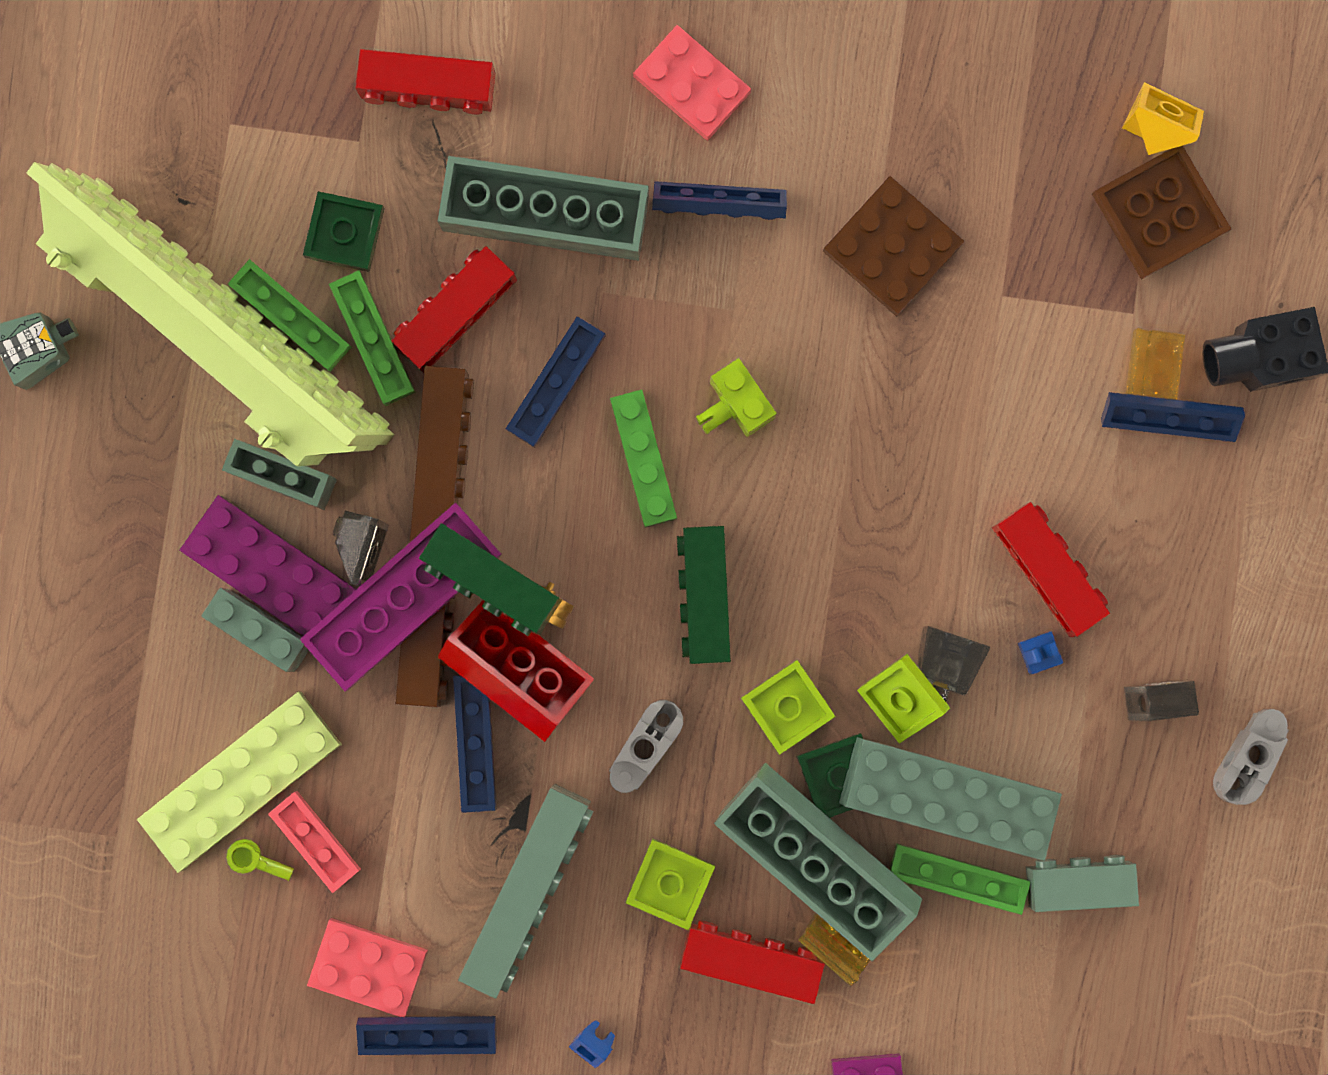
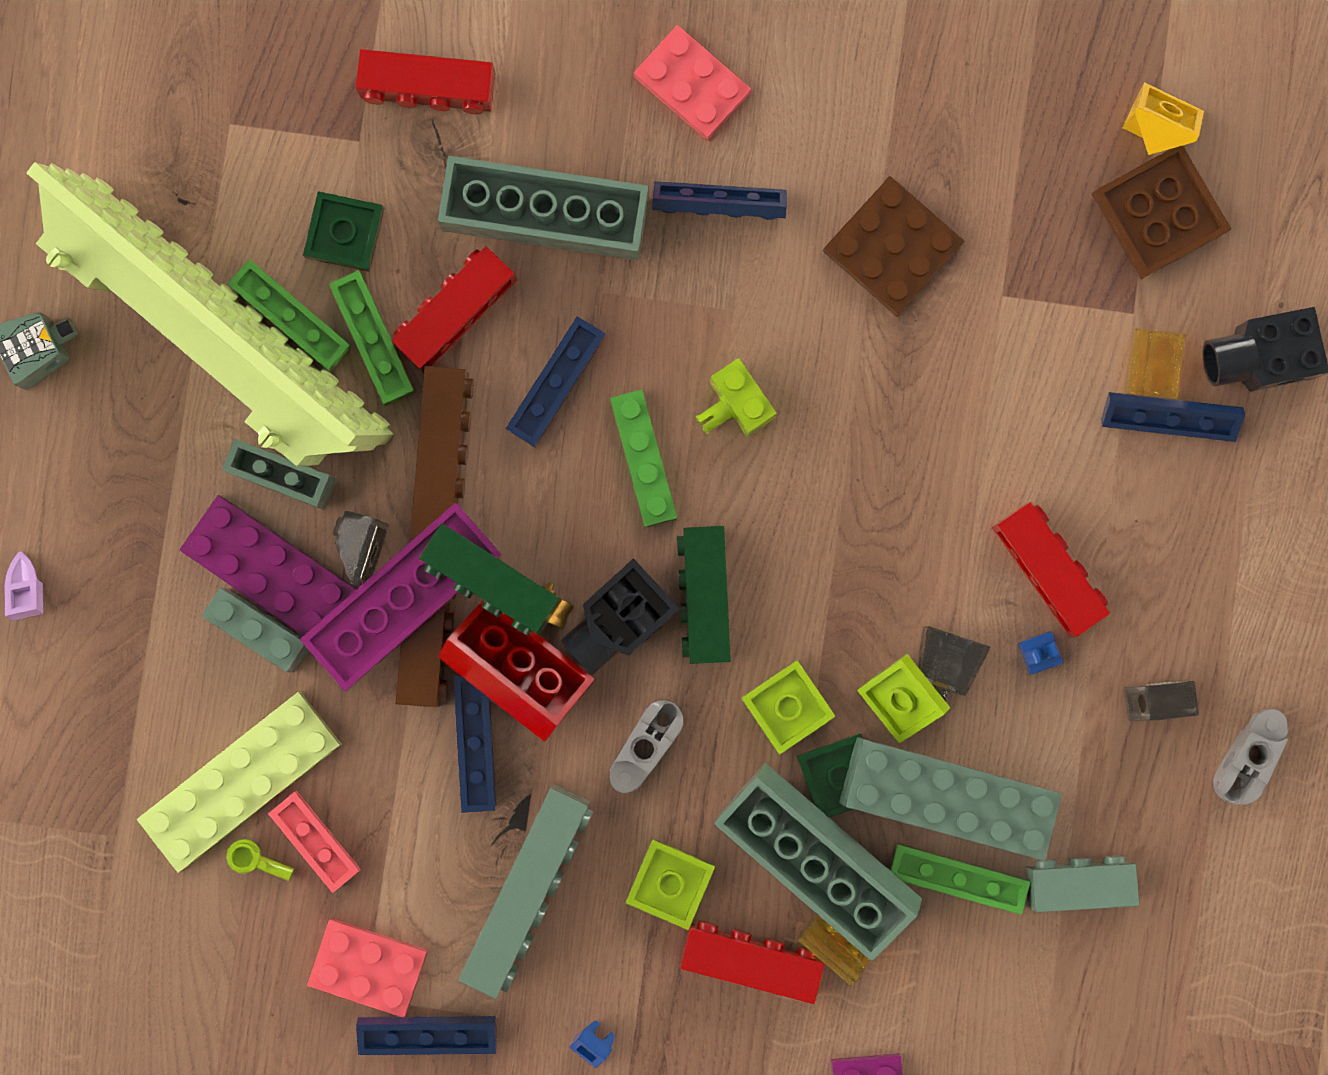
(22, 589): none -> lavender plate
(619, 617): none -> black brick

